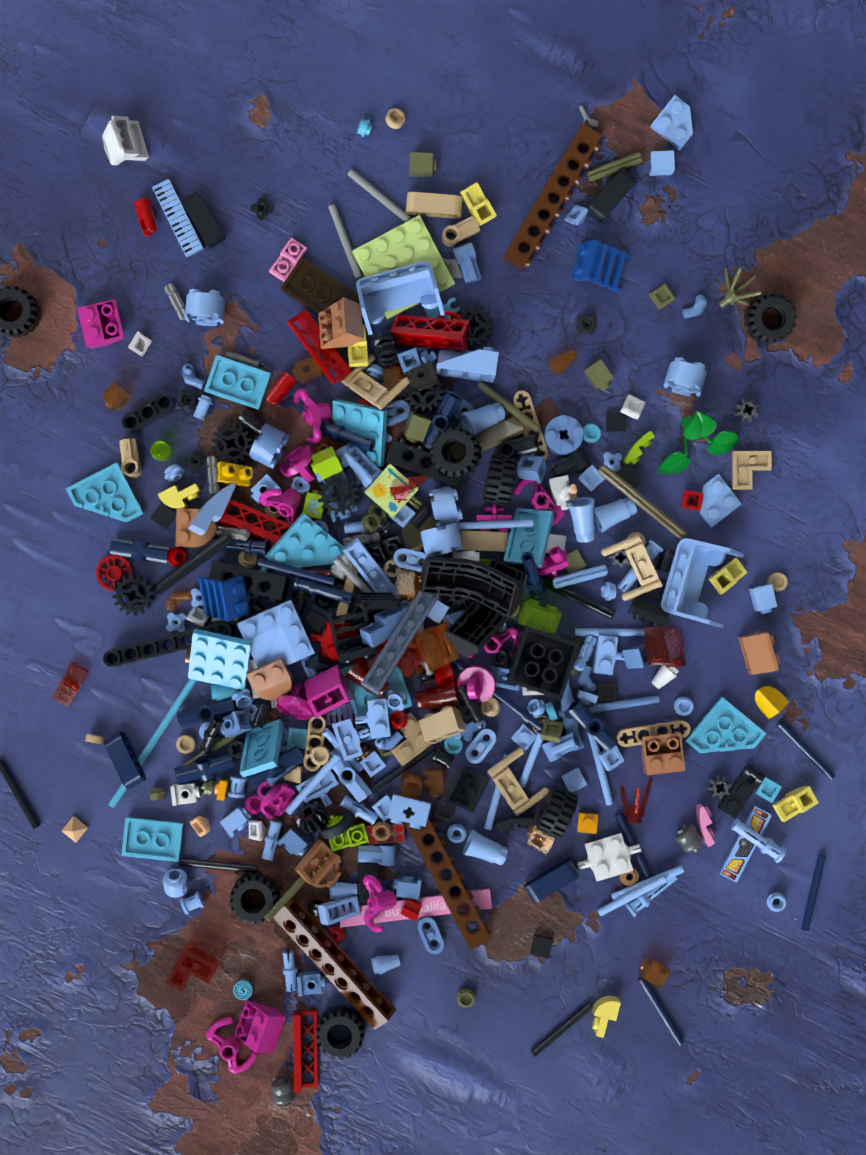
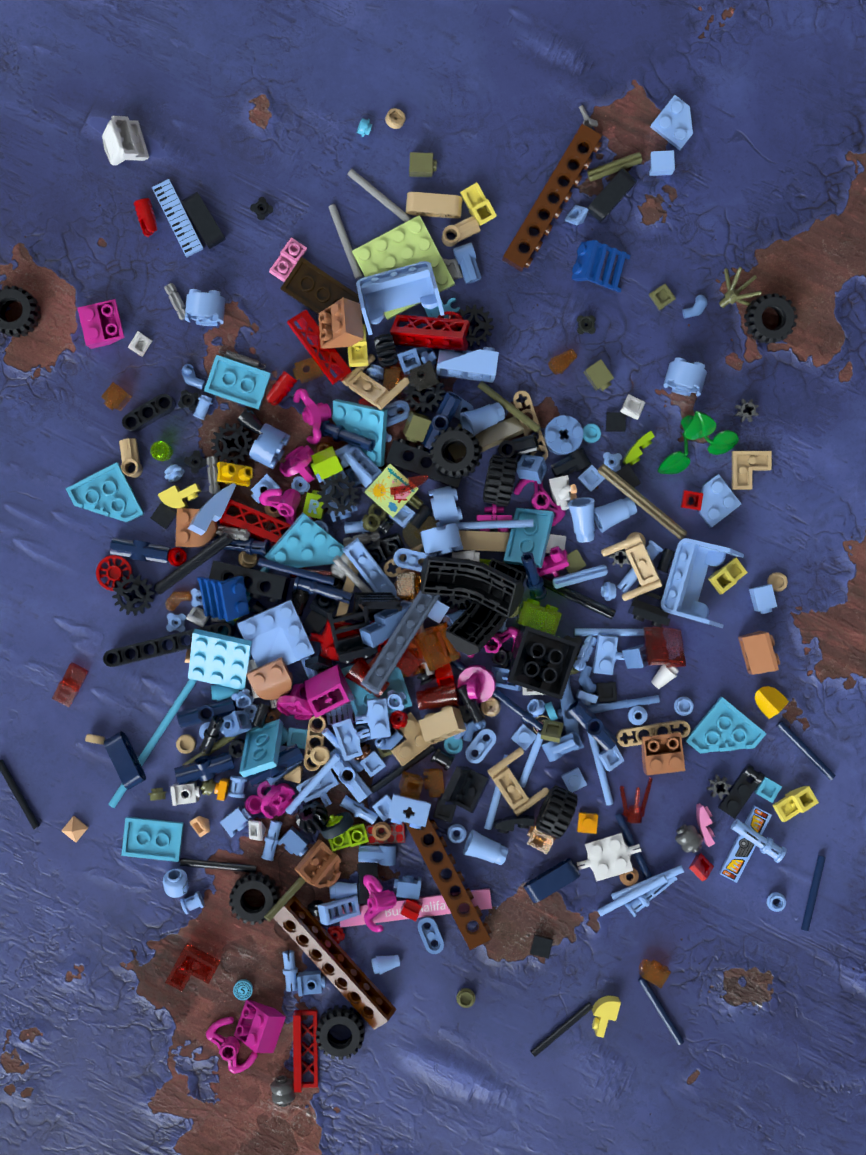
(631, 715): none -> light blue plate
(701, 867): none -> red plate

